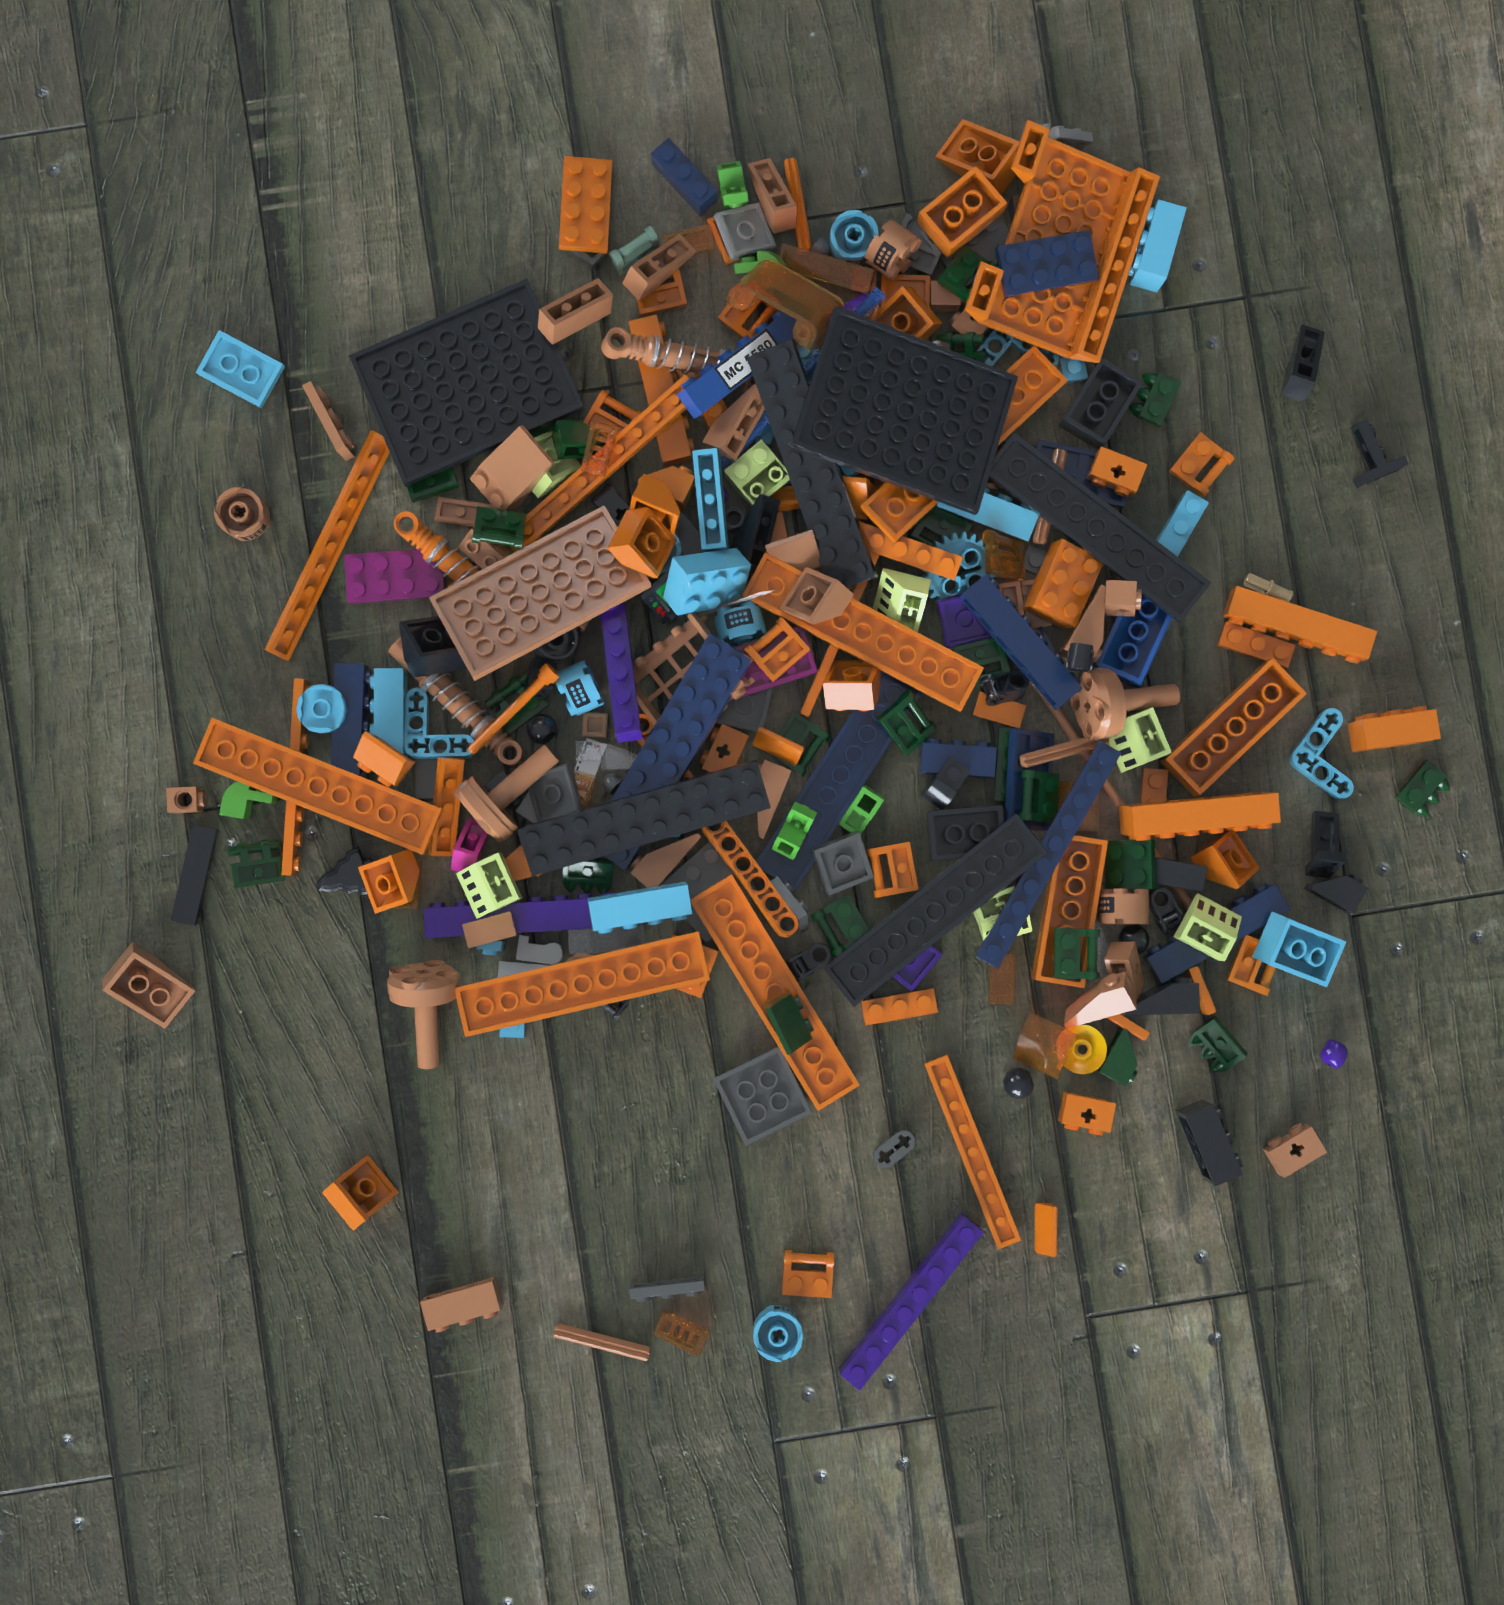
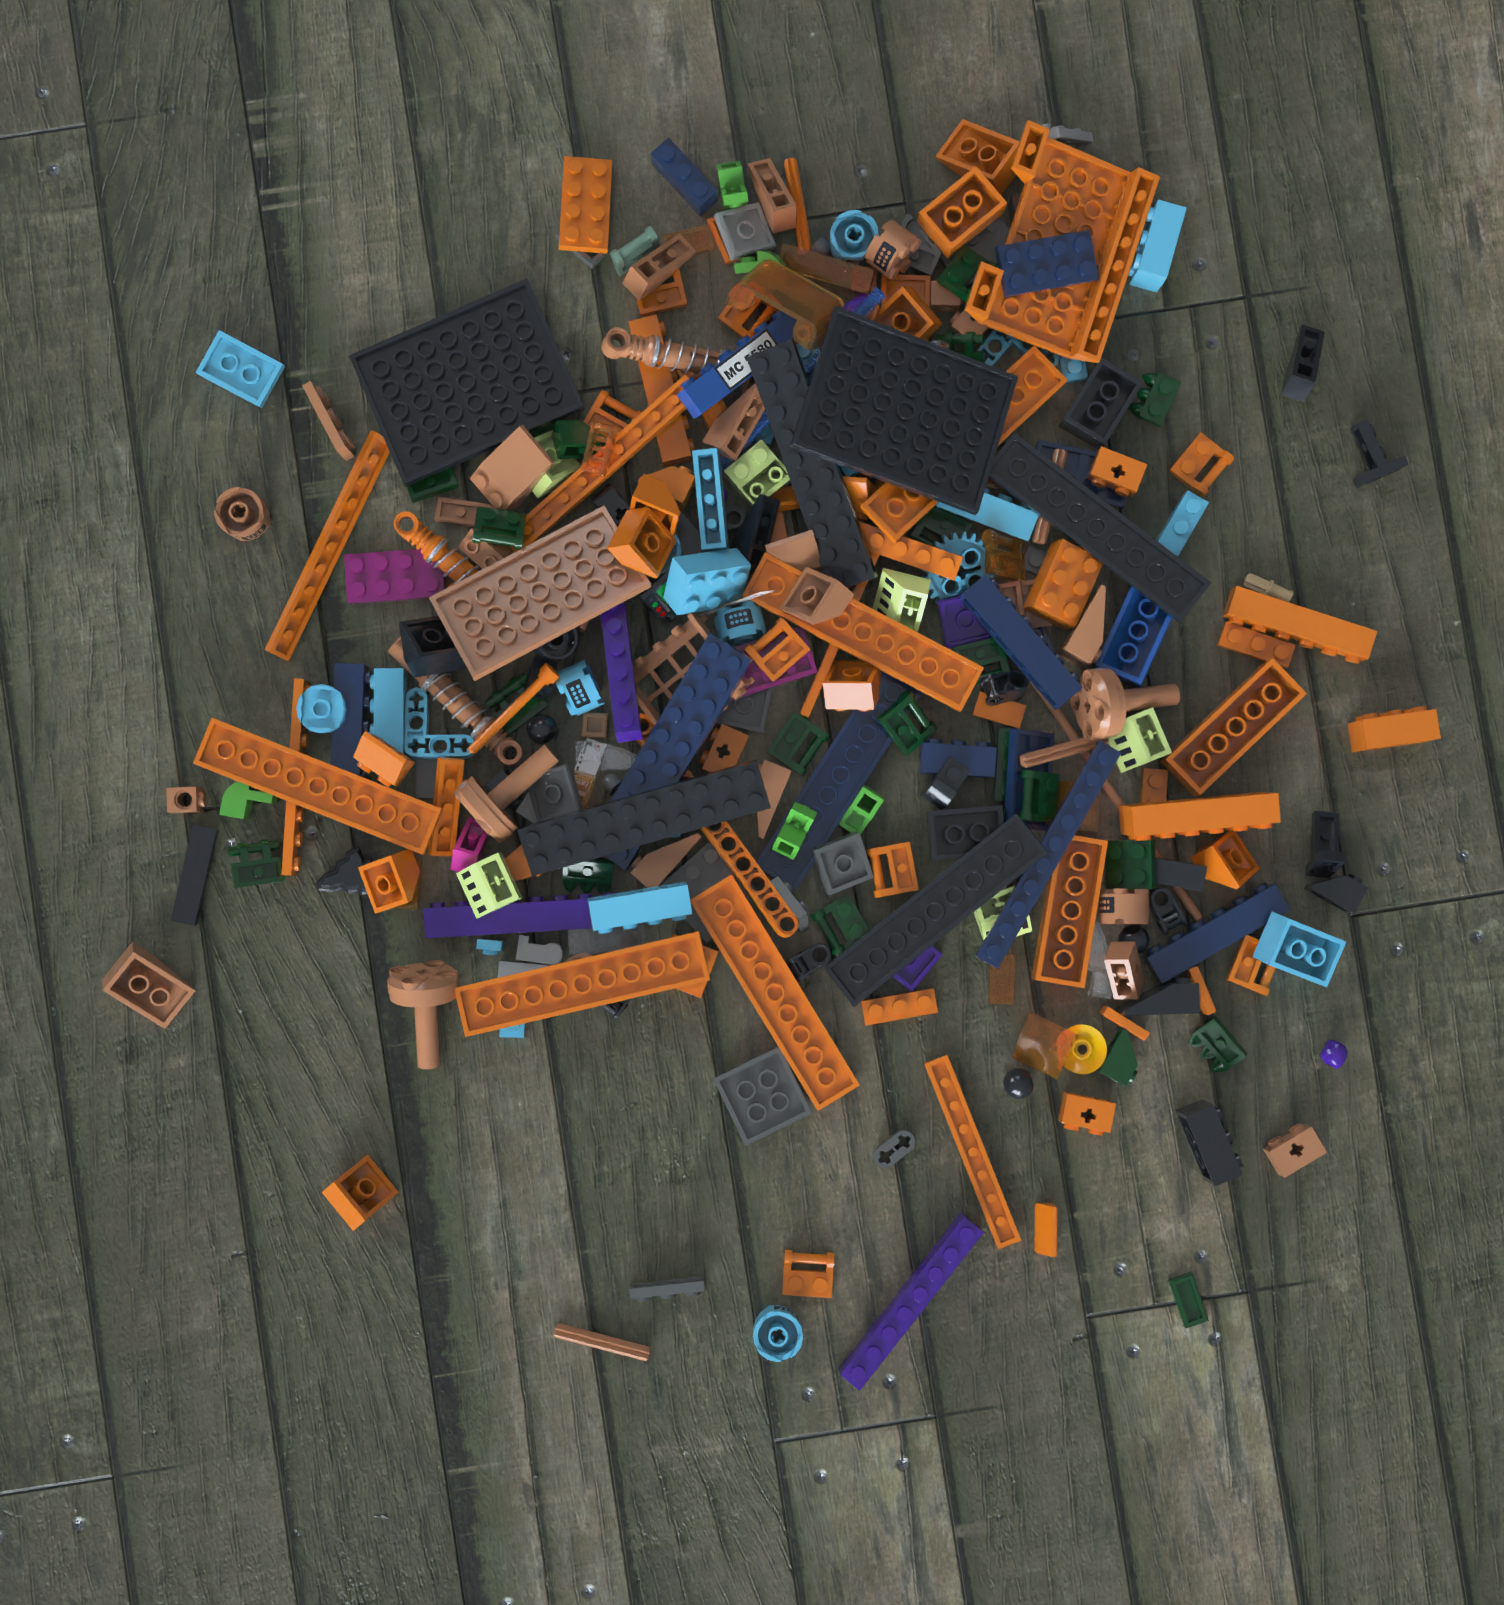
(462, 1304): nougat brick -> none
(489, 929): nougat tile -> none
(575, 311): nougat brick -> none
(678, 1341): clear orange slope -> none
(778, 746): orange slope -> none
(788, 1021): dark green slope -> none
(1067, 953): dark green plate -> none
(1080, 657): black piece -> none
(1104, 999): slope -> none
(1122, 598): nougat brick -> none
(1188, 1300): none -> dark green tile
(1209, 928): yellowish green slope -> none
(1312, 753): medium azure beam -> none
(1421, 789): dark green plate -> none

